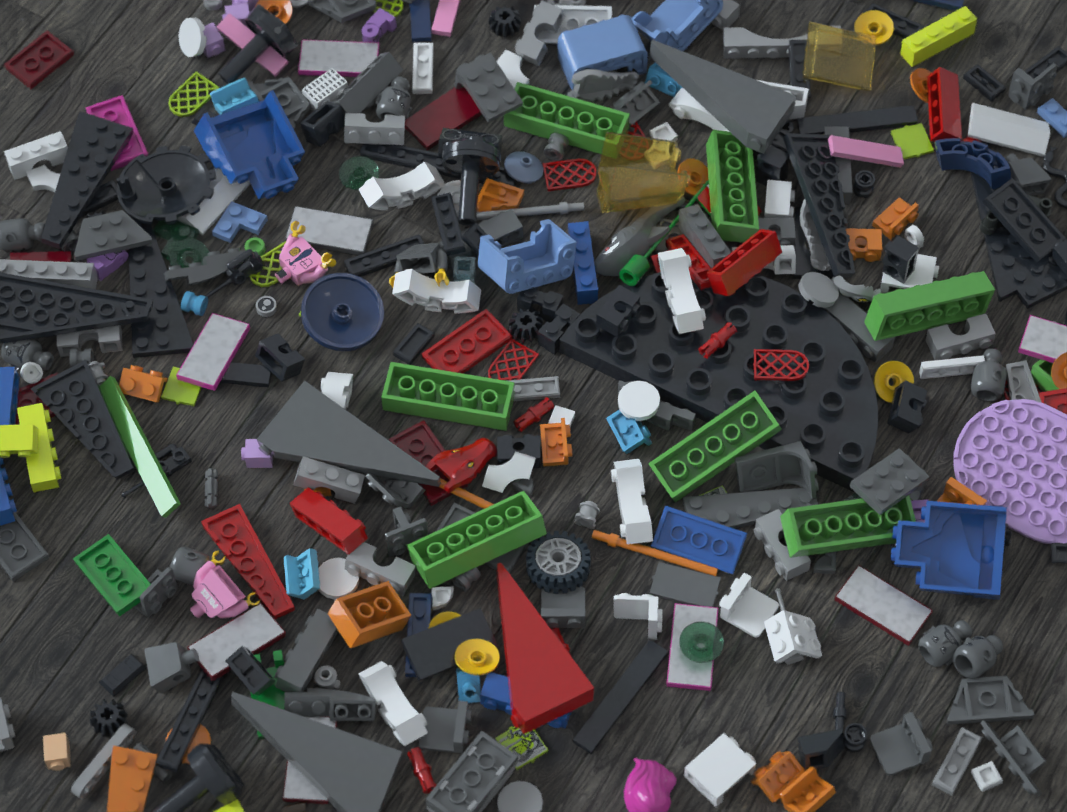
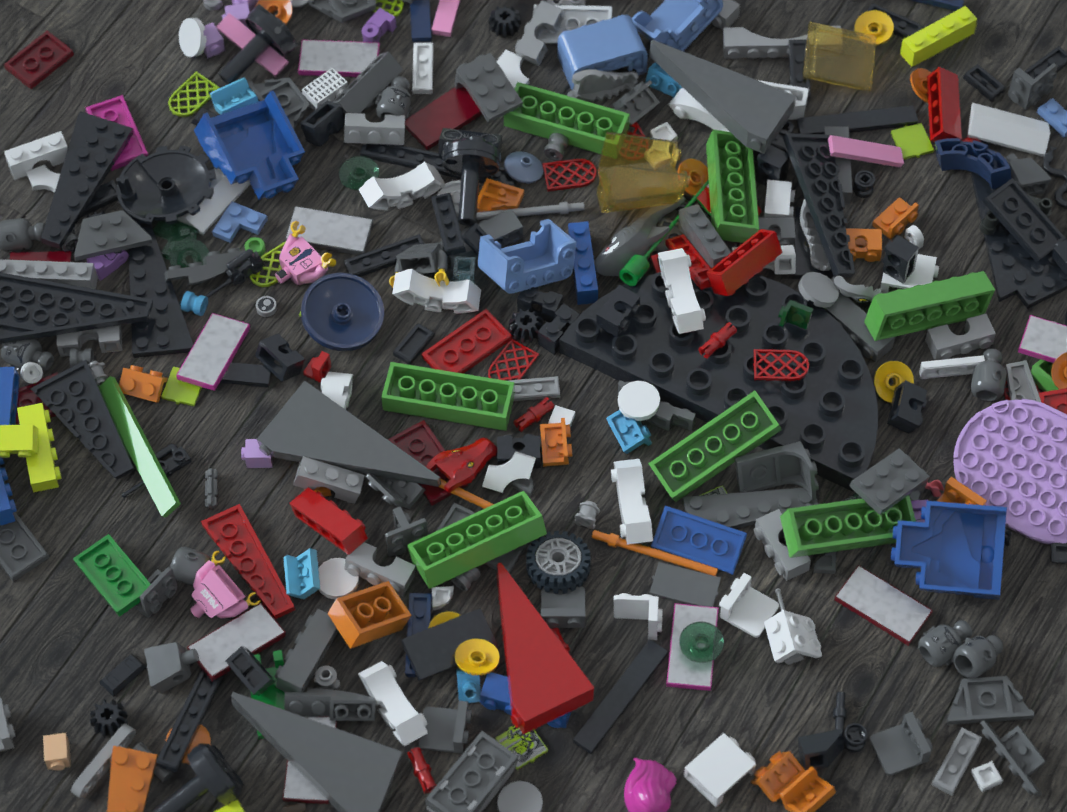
(318, 367): none -> red bracket
(795, 314): none -> dark green bracket
(935, 487): none -> coral hand

